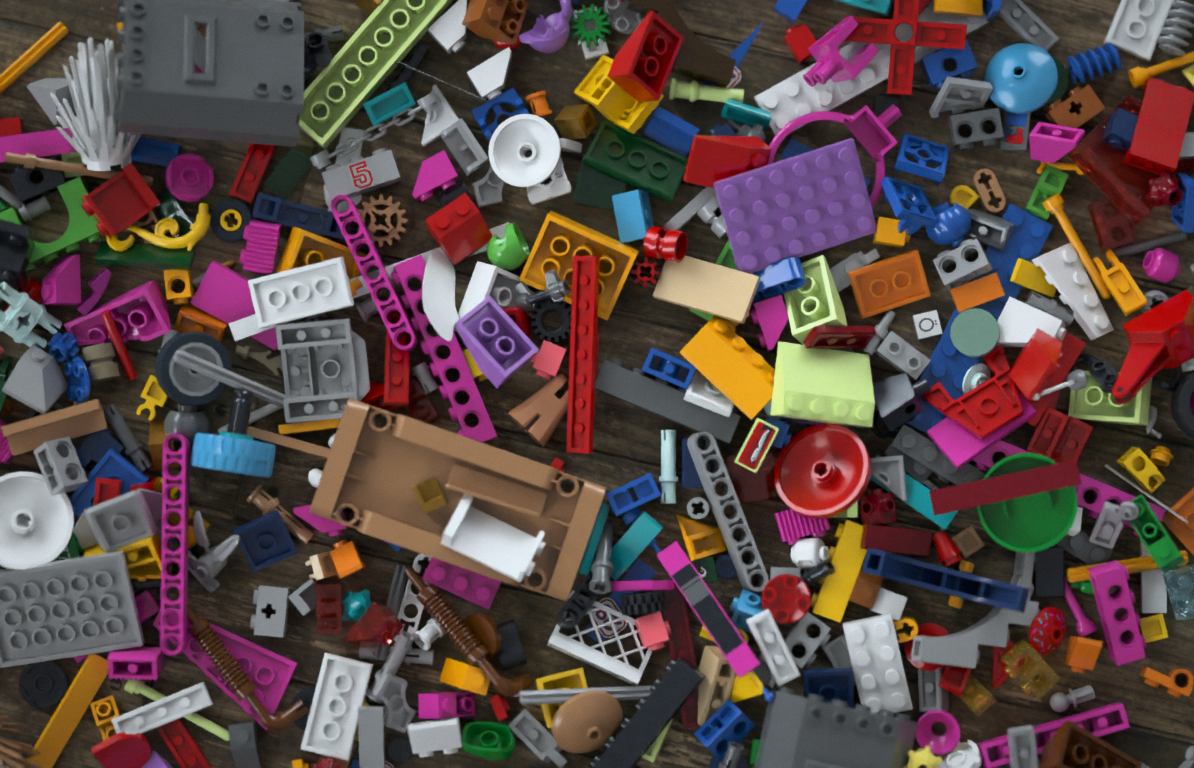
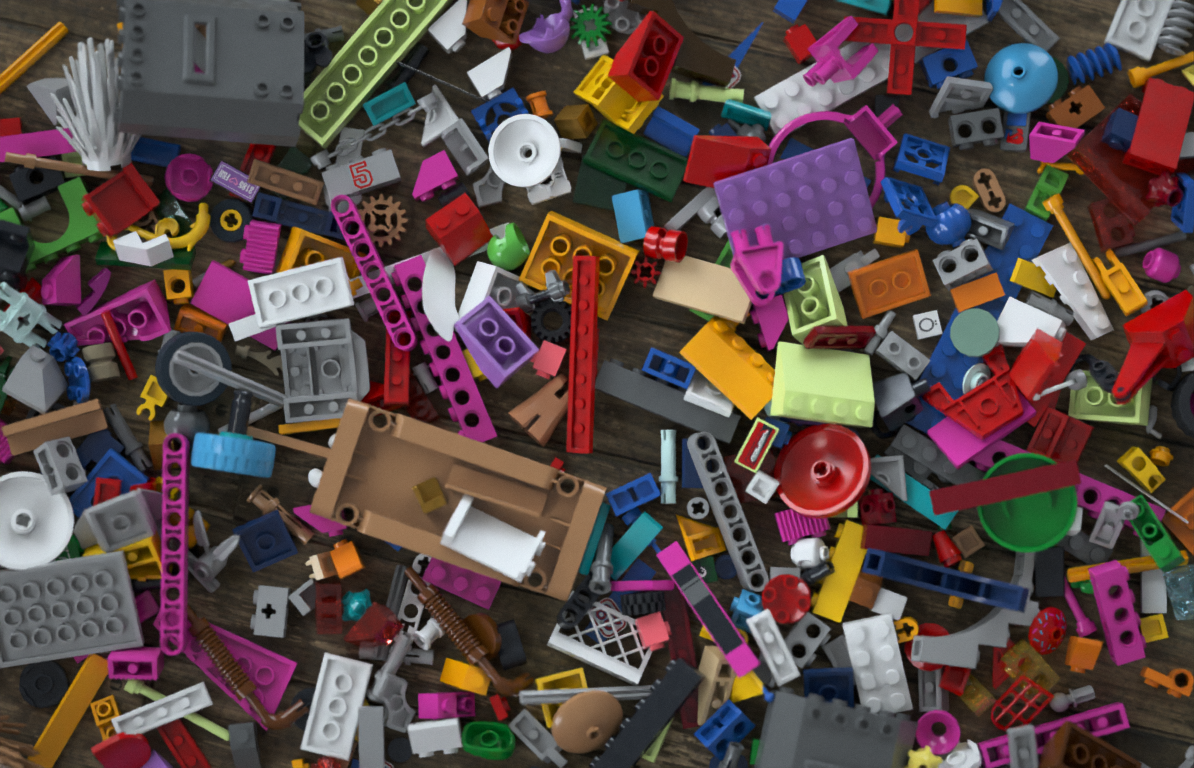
(131, 249): none -> white slope
(235, 182): none -> medium lavender tile
(285, 182): none -> medium nougat tile
(759, 265): none -> dark pink piece
(762, 486): none -> white tile
(1020, 696): none -> red window

